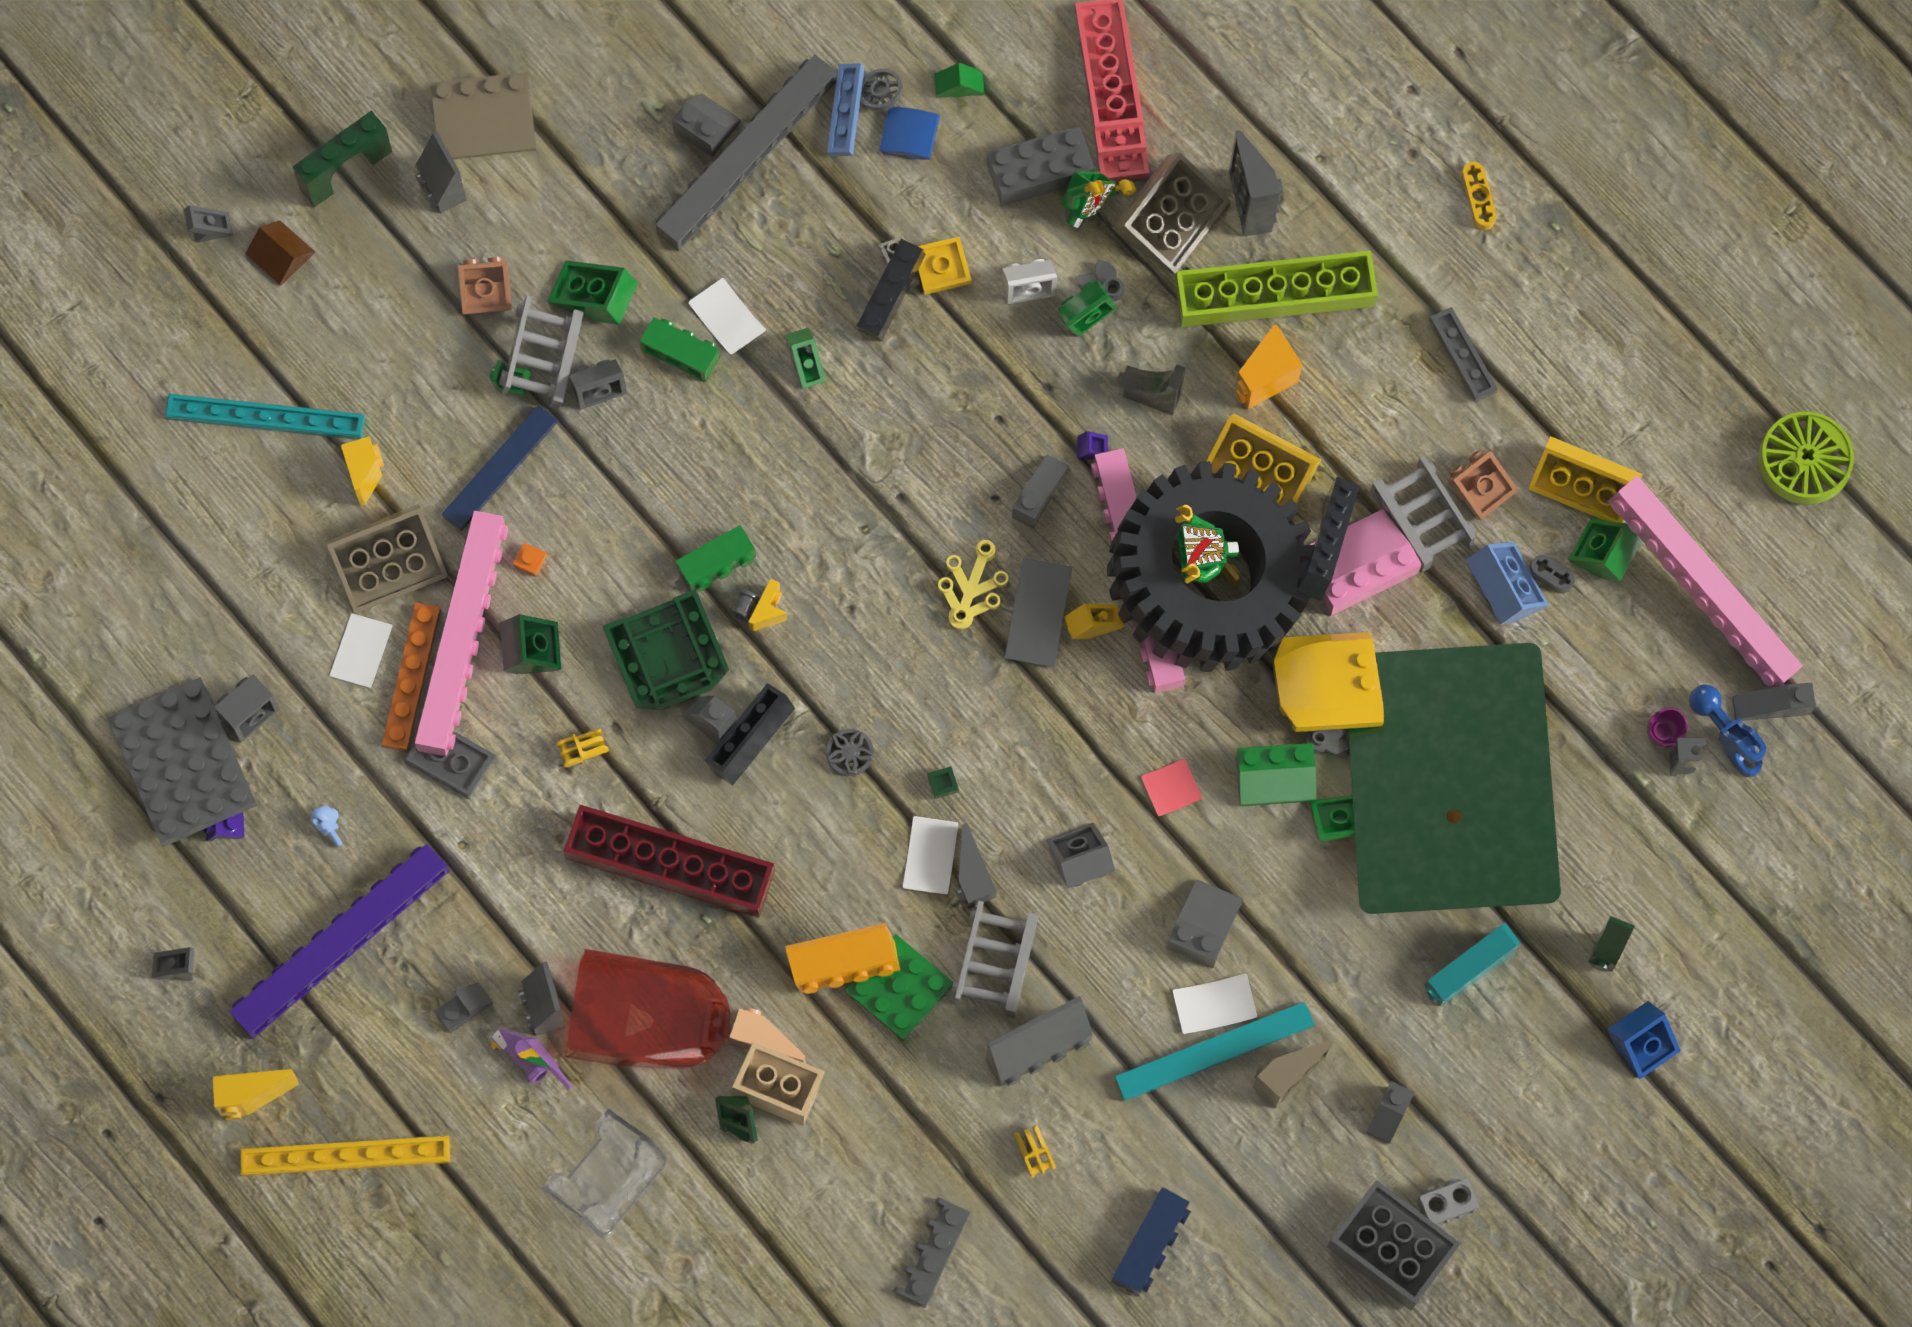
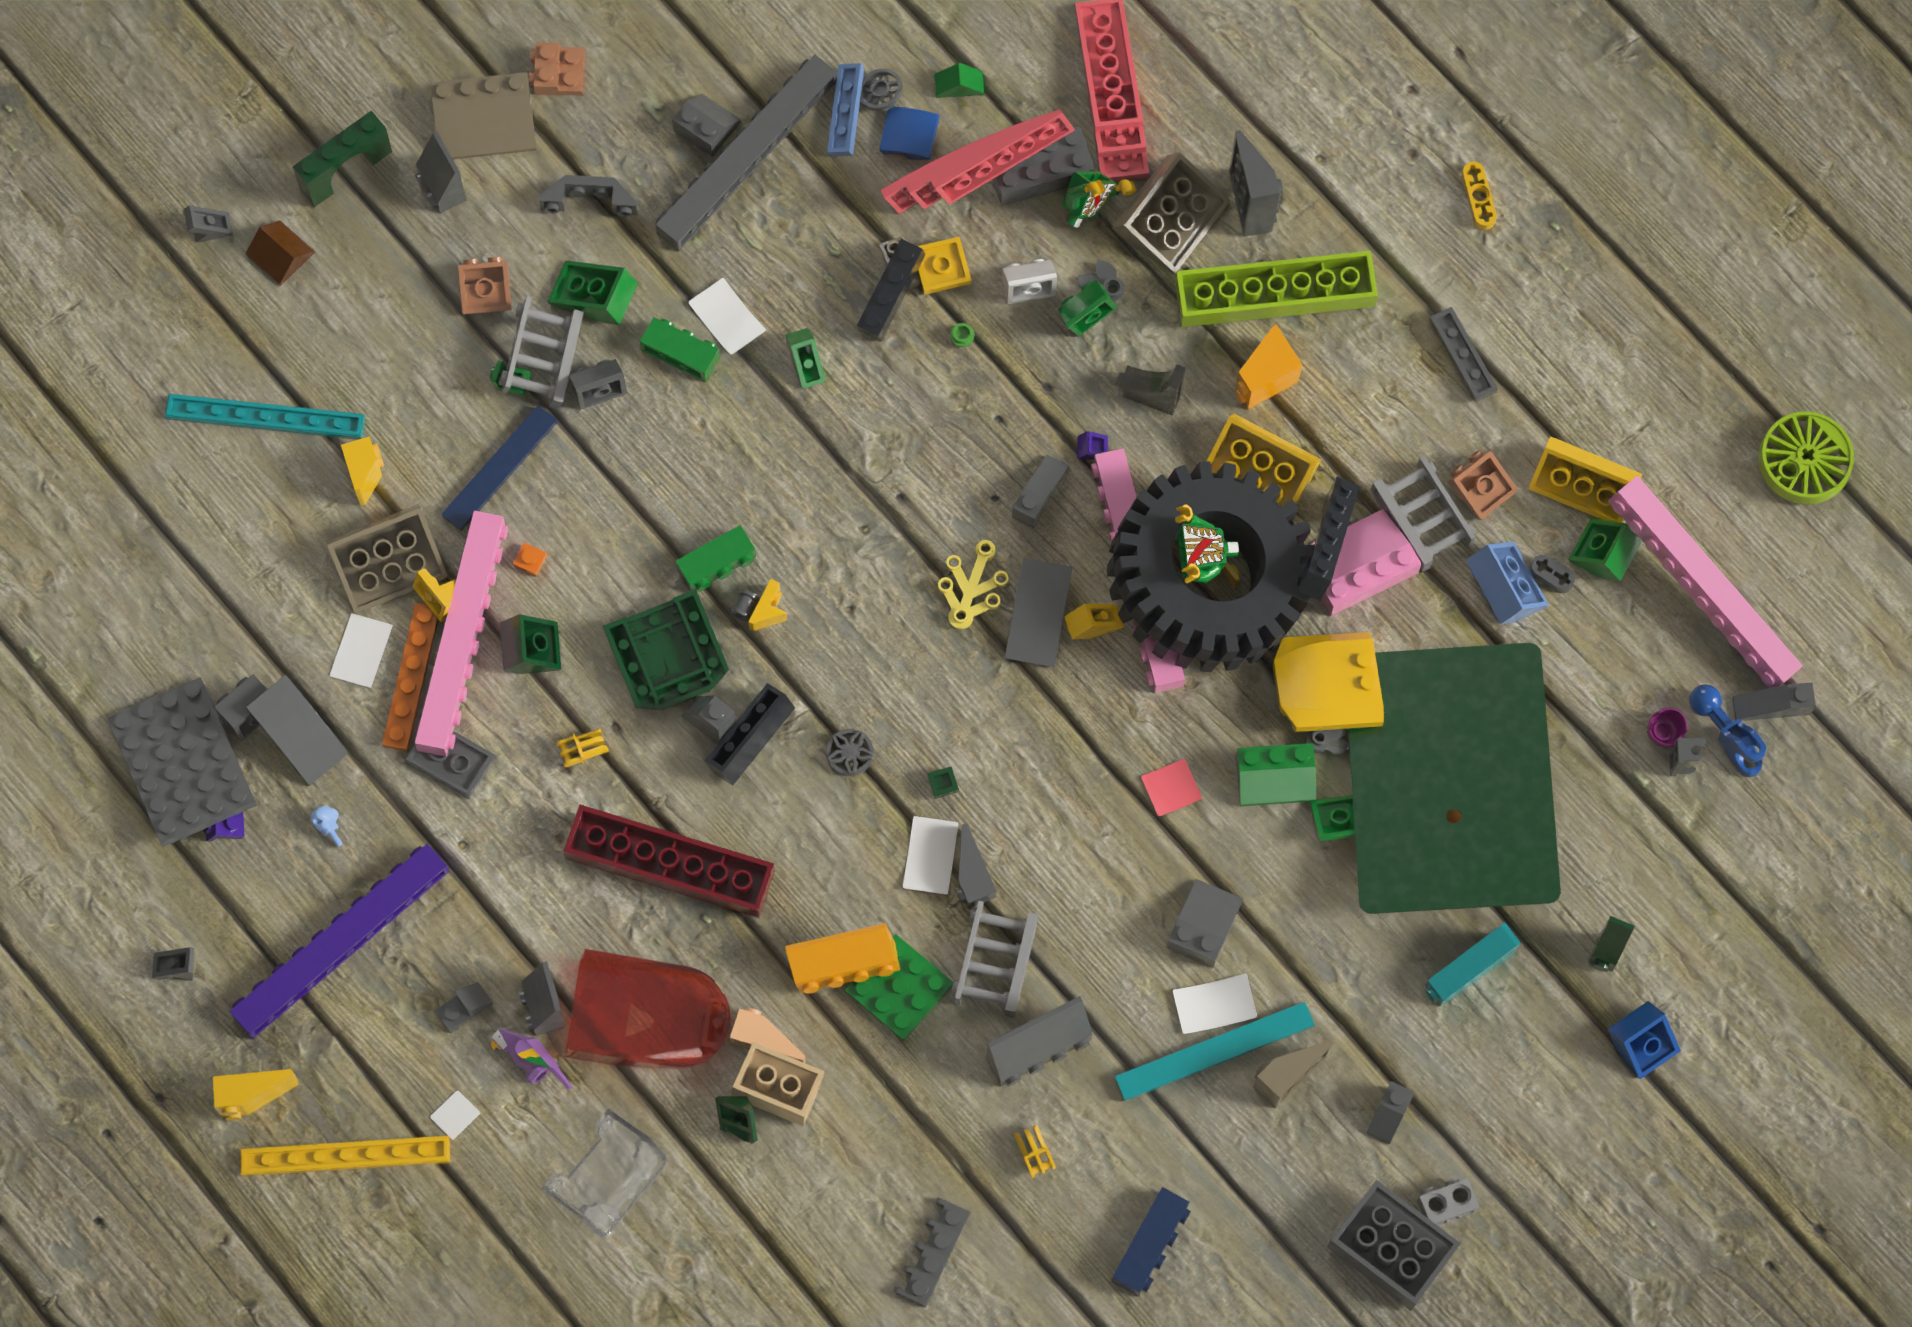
(297, 730): none -> dark grey slope
(435, 597): none -> yellow slope
(455, 1115): none -> white sticker
(554, 198): none -> dark grey slope
(557, 69): none -> nougat plate
(962, 335): none -> bright green plate
(976, 163): none -> coral slope
(1081, 855): dark grey slope -> none

